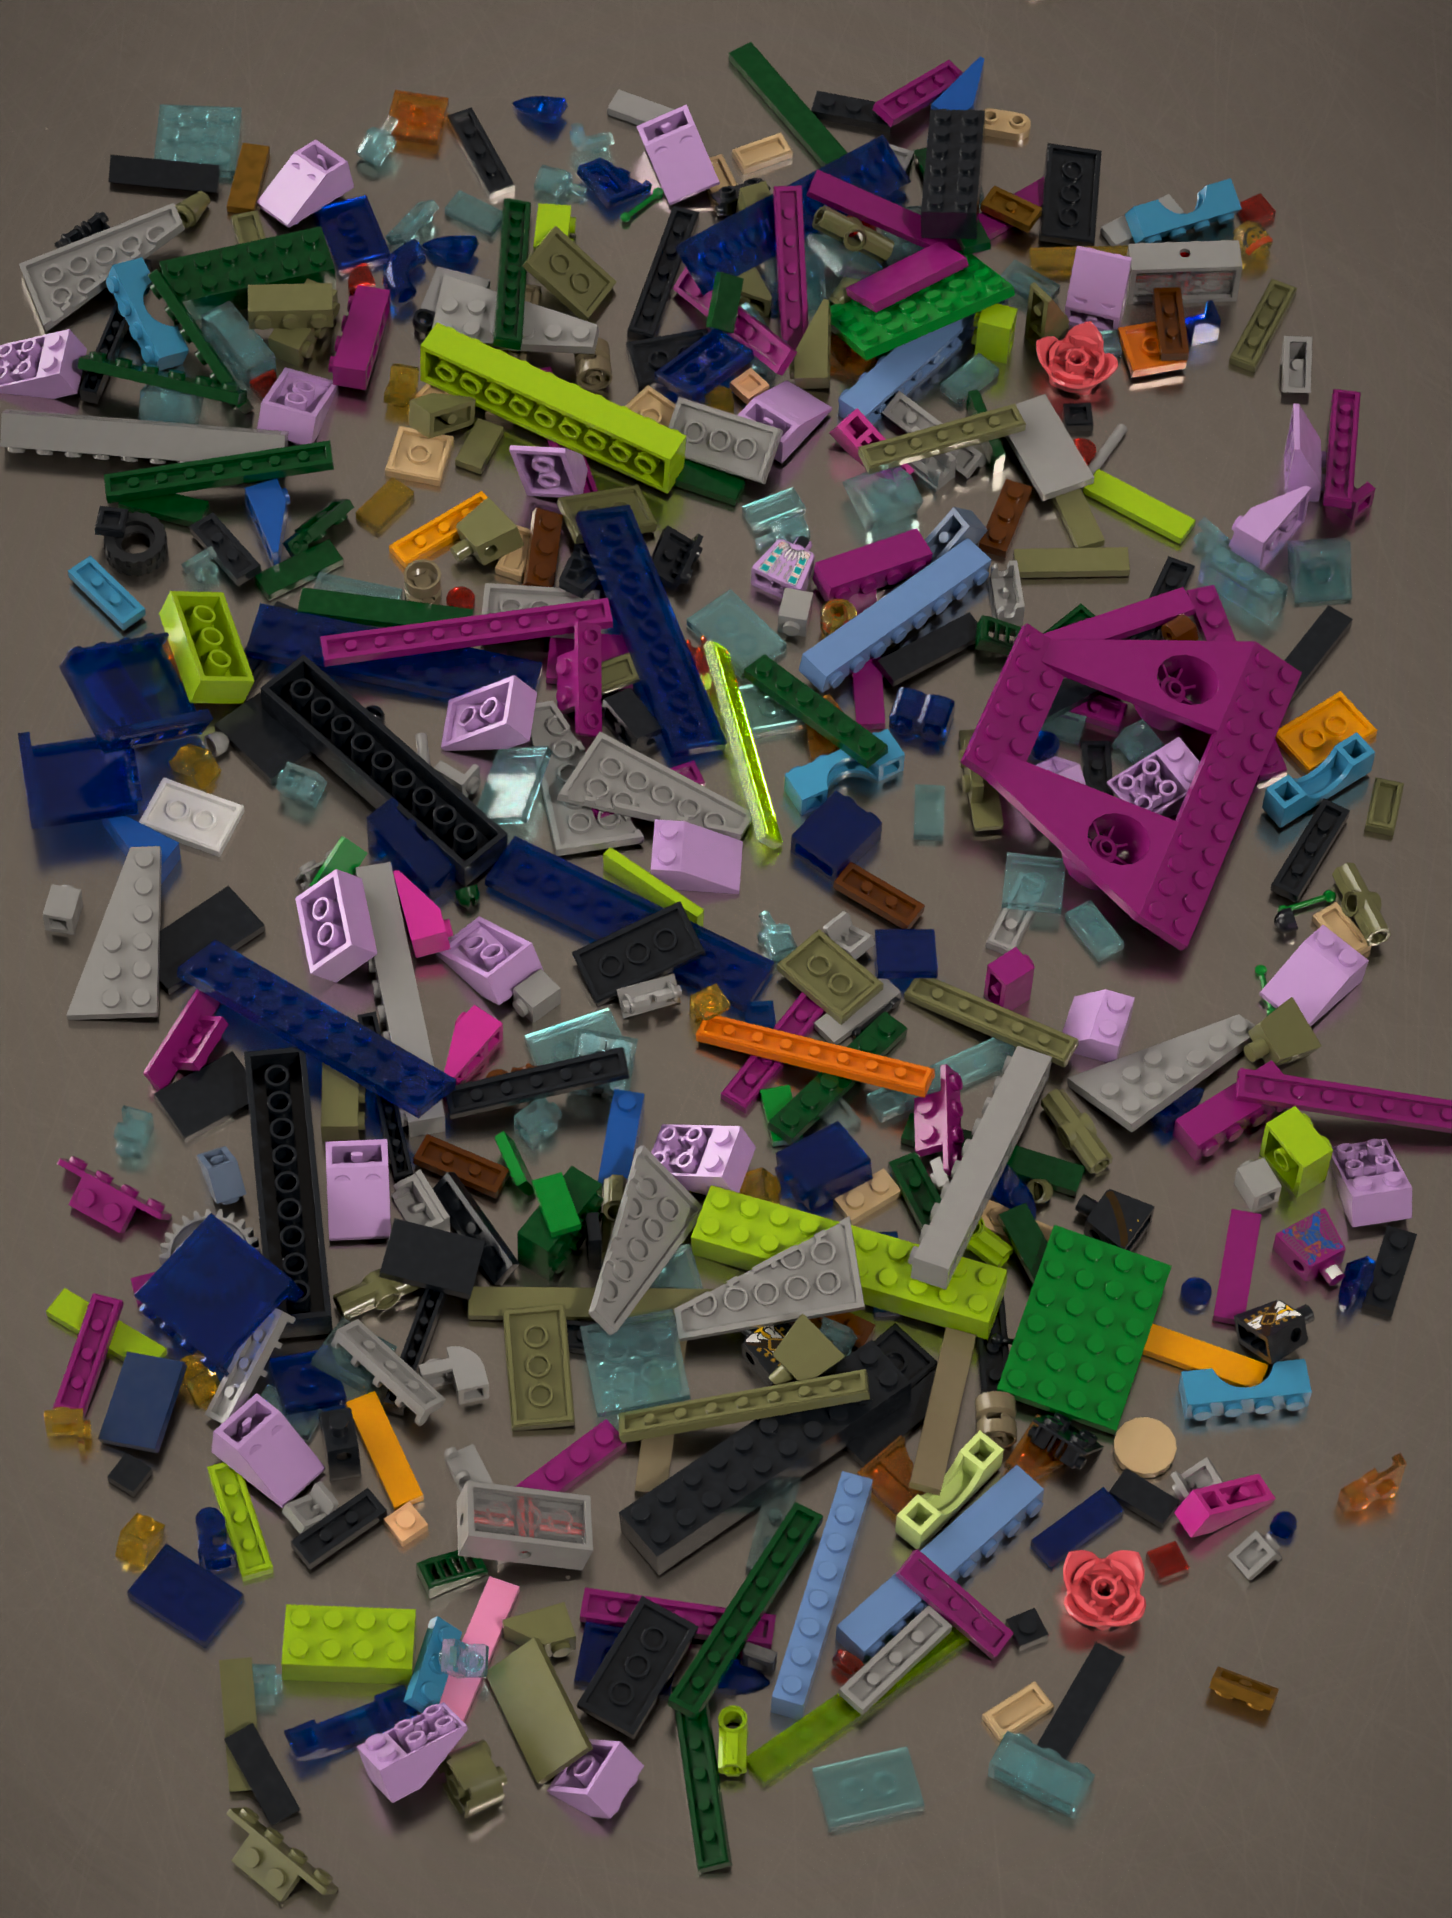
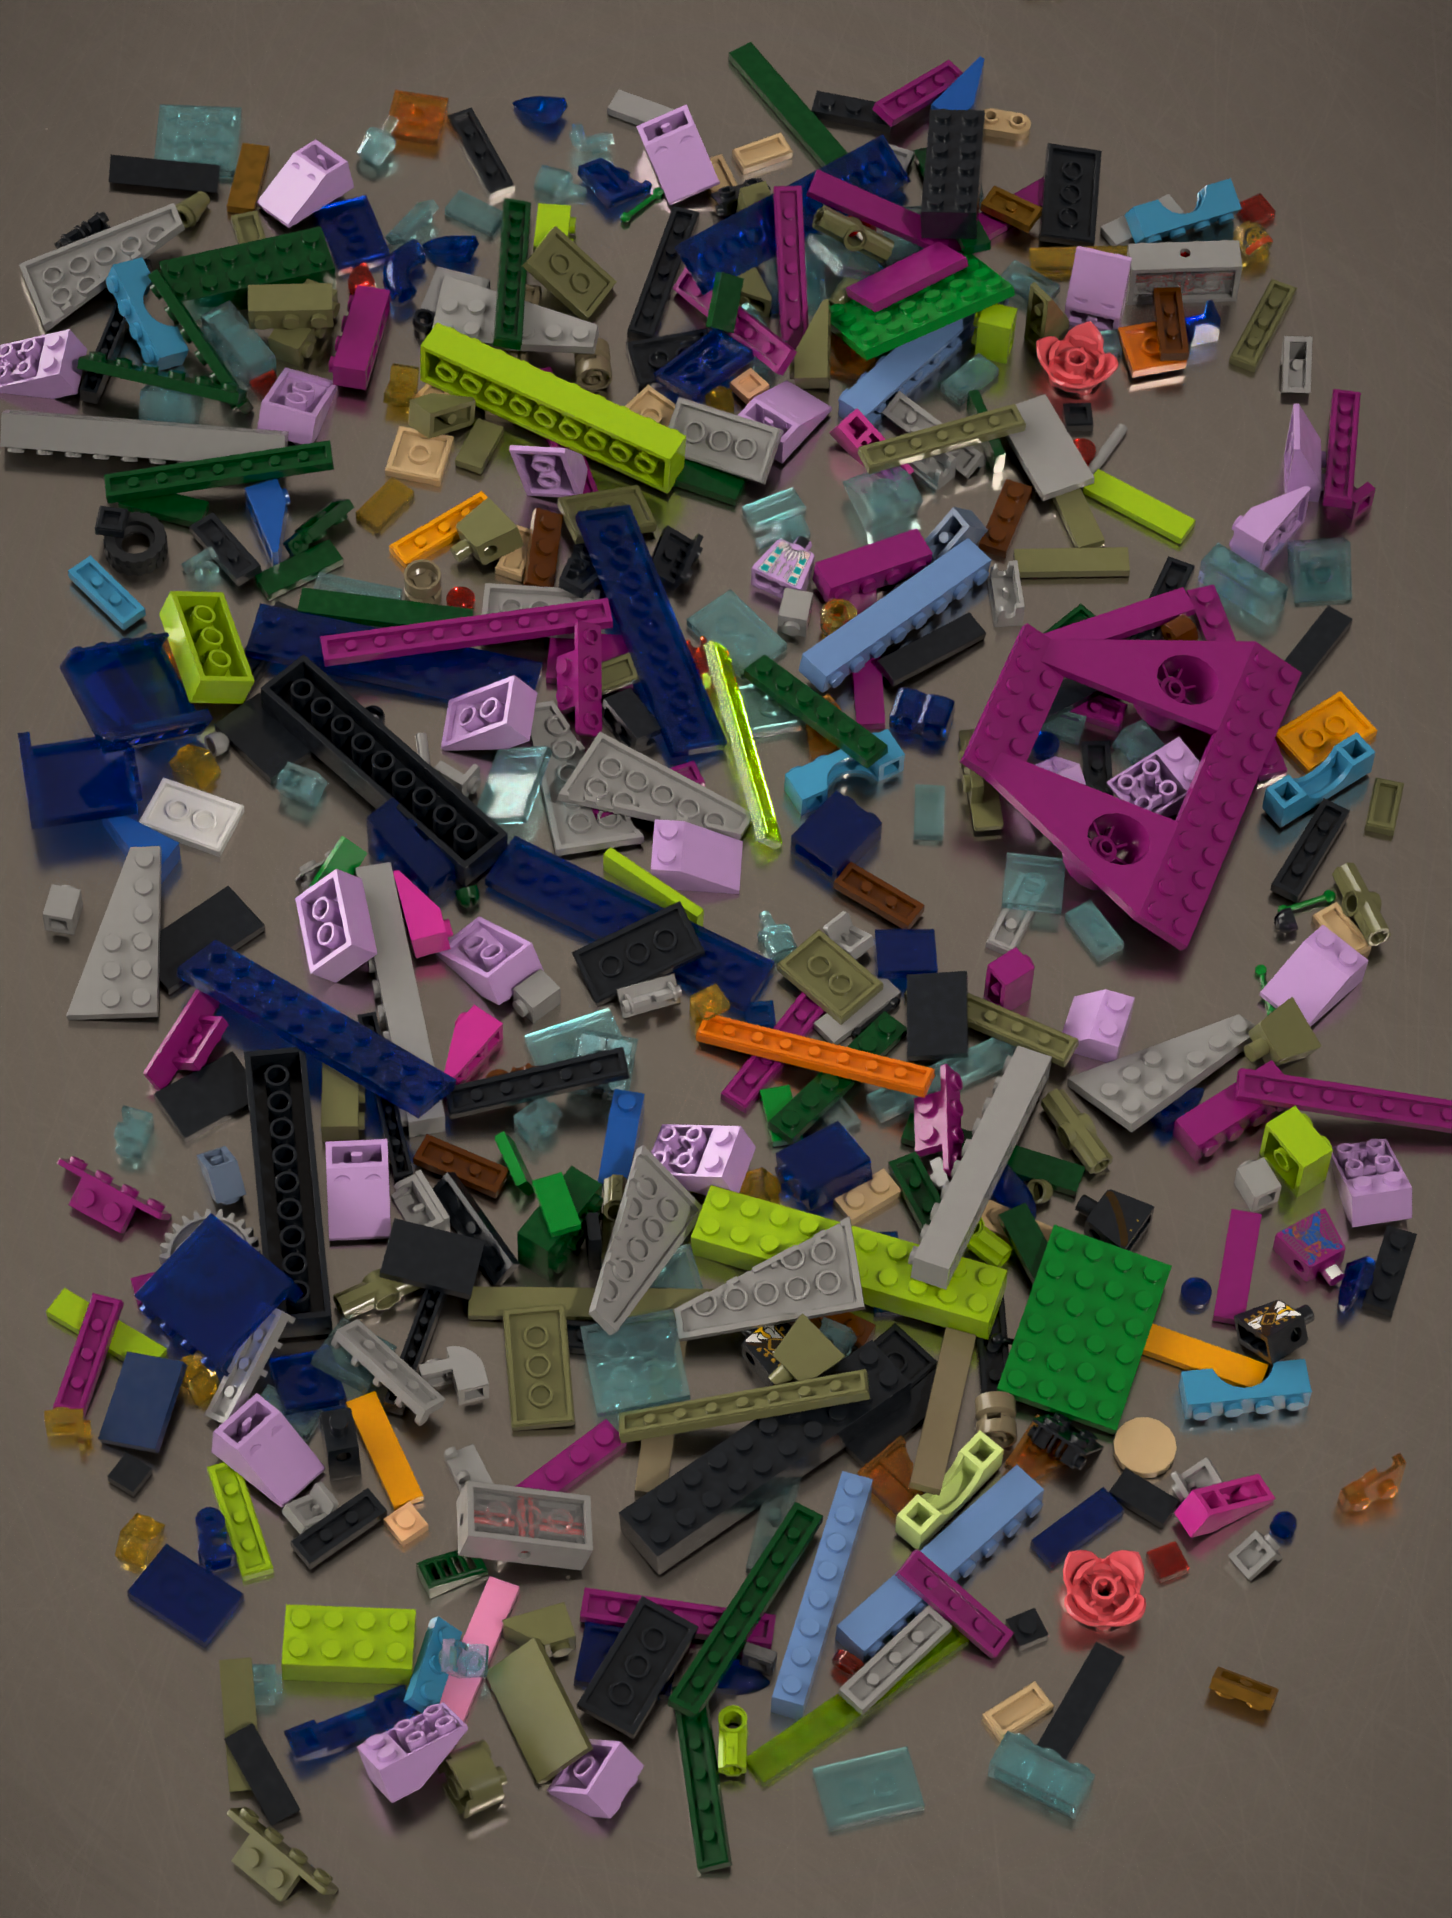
(937, 1016): none -> black tile
(993, 644): dark green slope -> none
(1211, 533): clear light blue tile -> none

